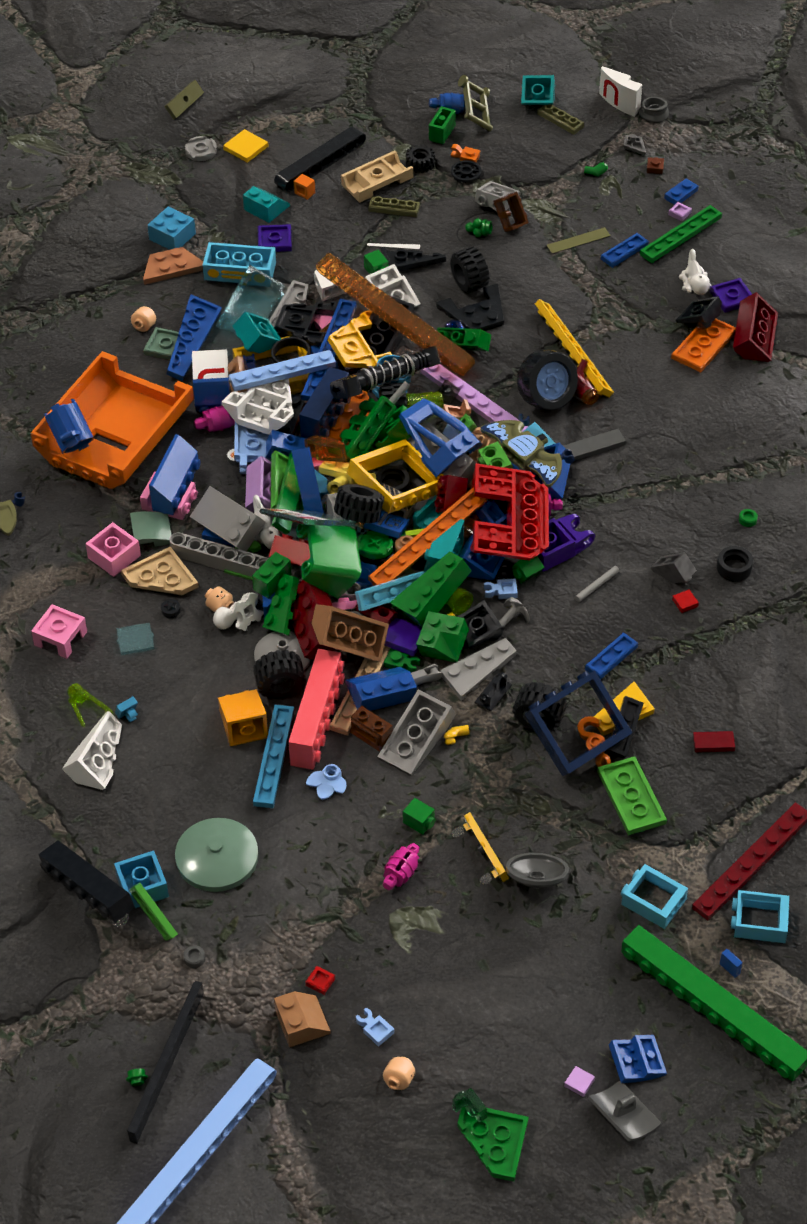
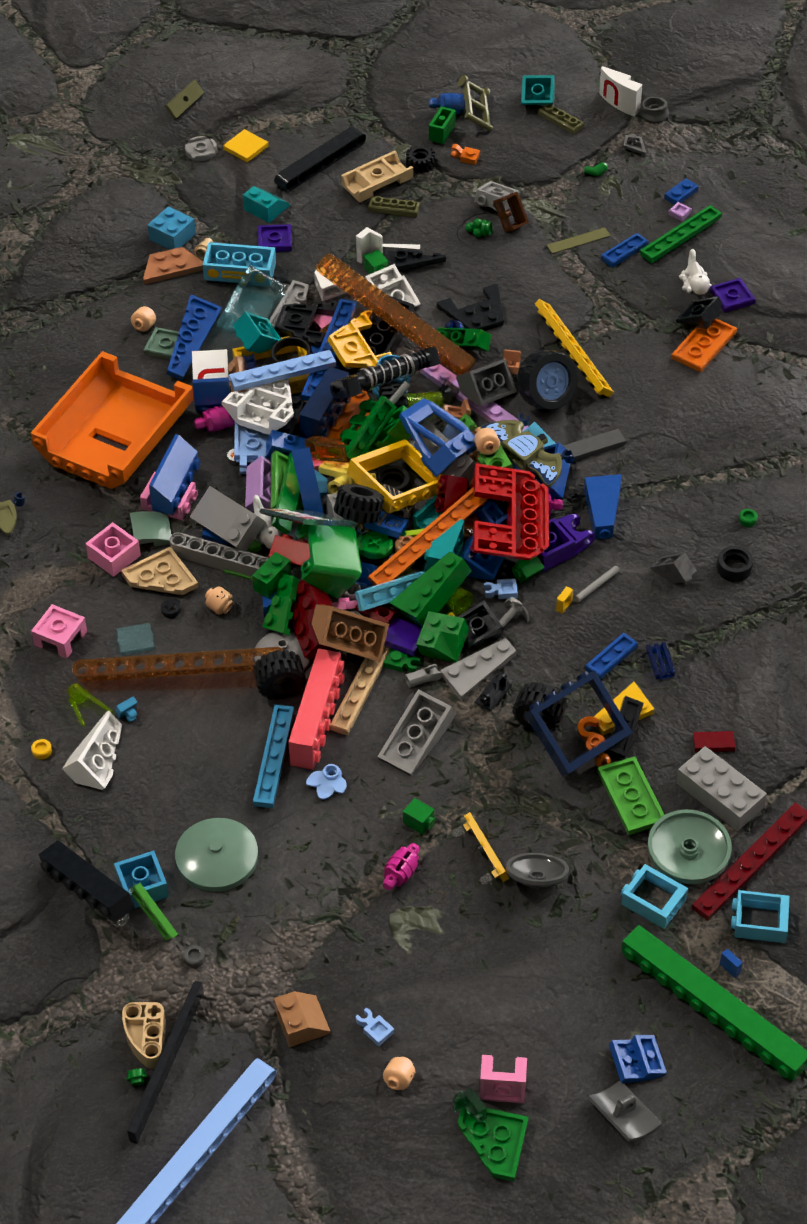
(41, 749): none -> yellow tile
(69, 427): blue container -> none
(149, 1021): none -> tan beam
(169, 668): none -> clear orange beam
(200, 249): none -> tan cone
(243, 611): white animal -> none
(243, 717): light orange slope -> none
(304, 186): orange plate -> none
(320, 980): red tile -> none
(367, 242): none -> white panel
(372, 725): reddish brown window -> none
(382, 688): blue slope -> none
(454, 732): yellow arm -> none
(466, 171): black wheel -> none
(469, 269): black tyre -> none
(486, 441): none -> light nougat head
(487, 383): none -> dark grey slope
(502, 1085): none -> bright pink panel
(513, 360): none -> nougat bracket
(564, 600): none -> yellow tile
(579, 1081): lavender tile -> none
(585, 391): piece -> none
(602, 502): none -> blue slope
(650, 649): none -> clear blue tile
(655, 165): copper plate -> none
(685, 601): red tile -> none
(689, 846): none -> sand green dish
(721, 788): none -> light grey brick
(755, 329): dark red slope -> none

